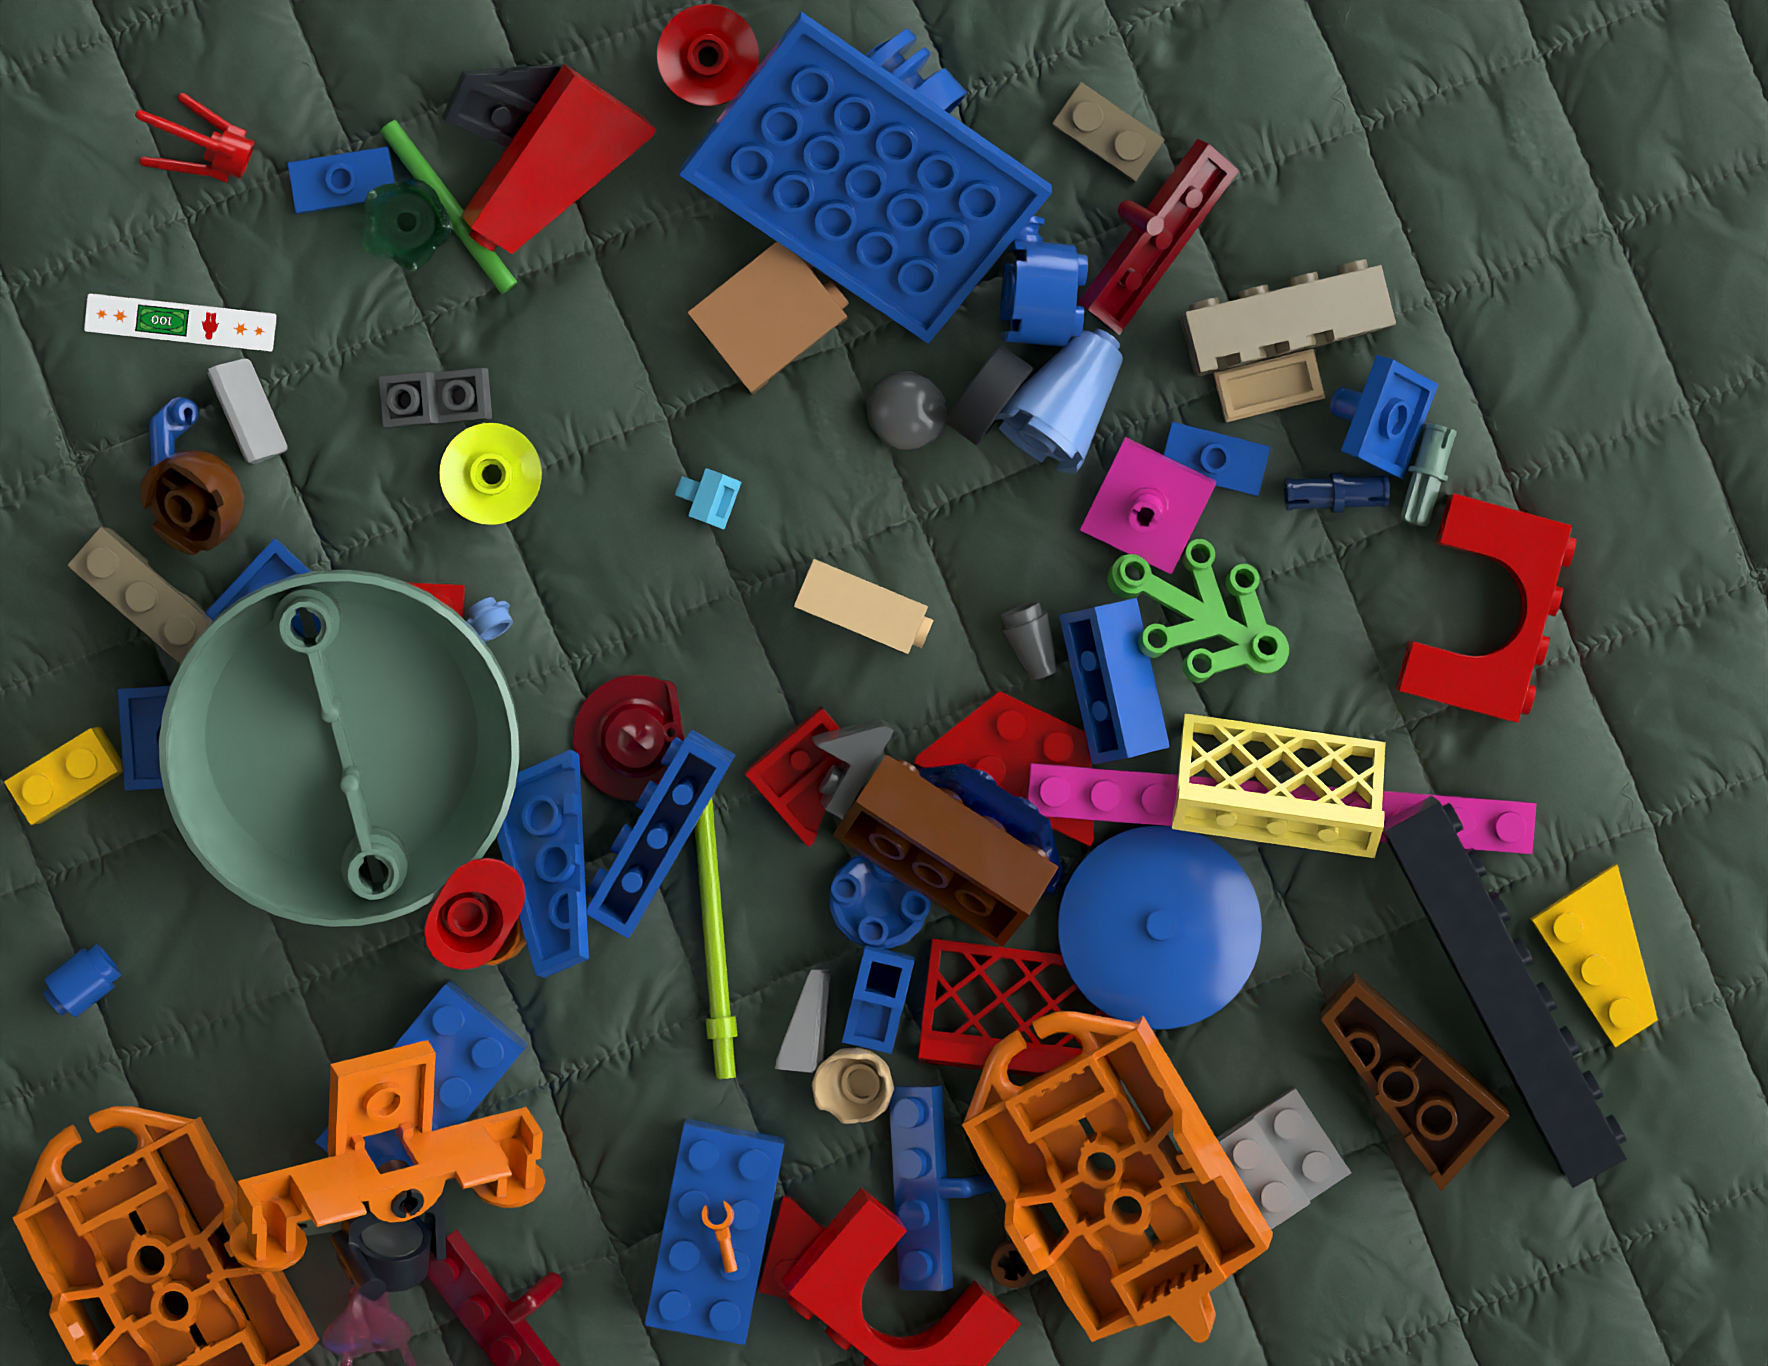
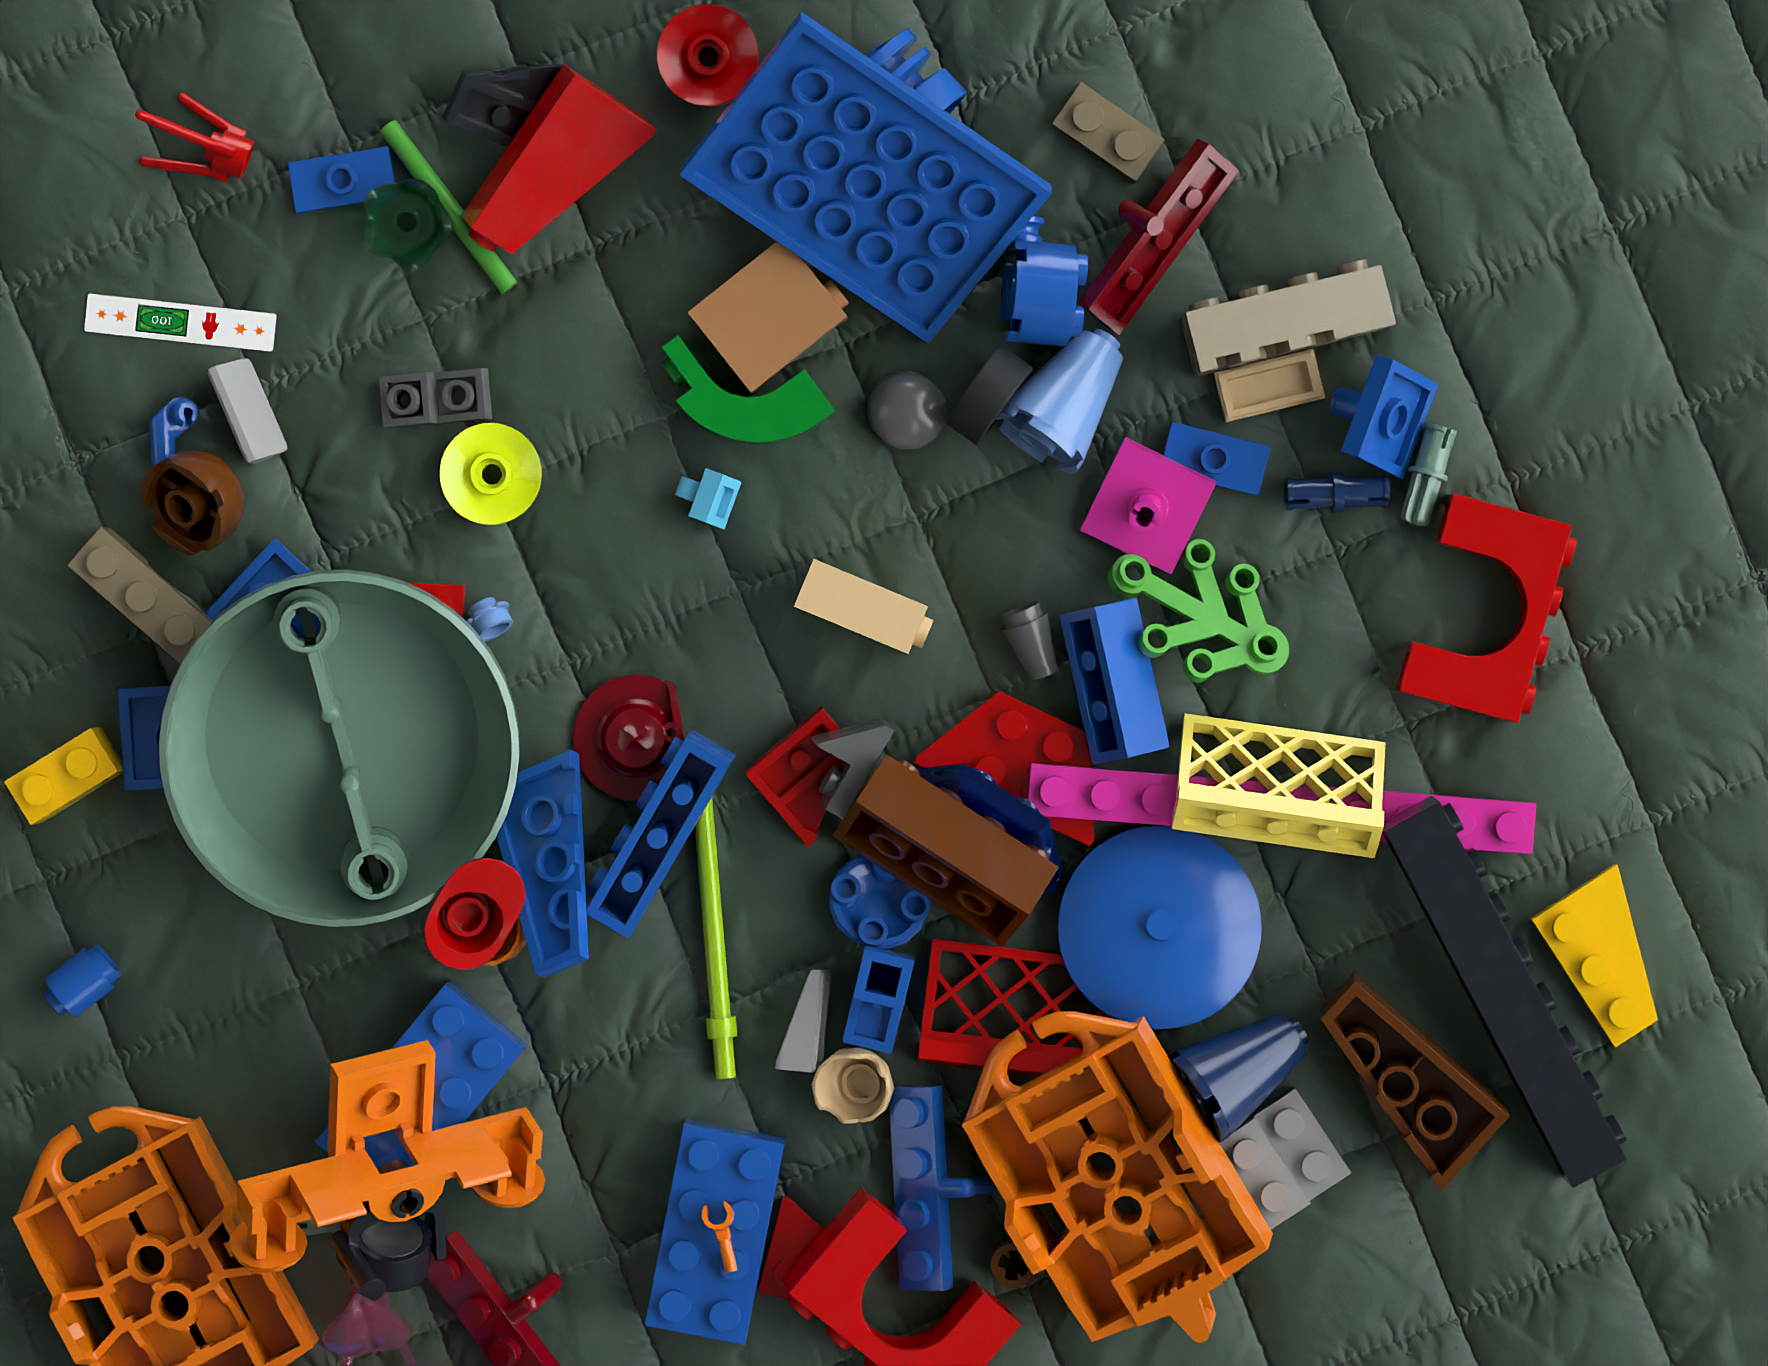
(751, 420): none -> green arch
(1239, 1069): none -> dark blue cone

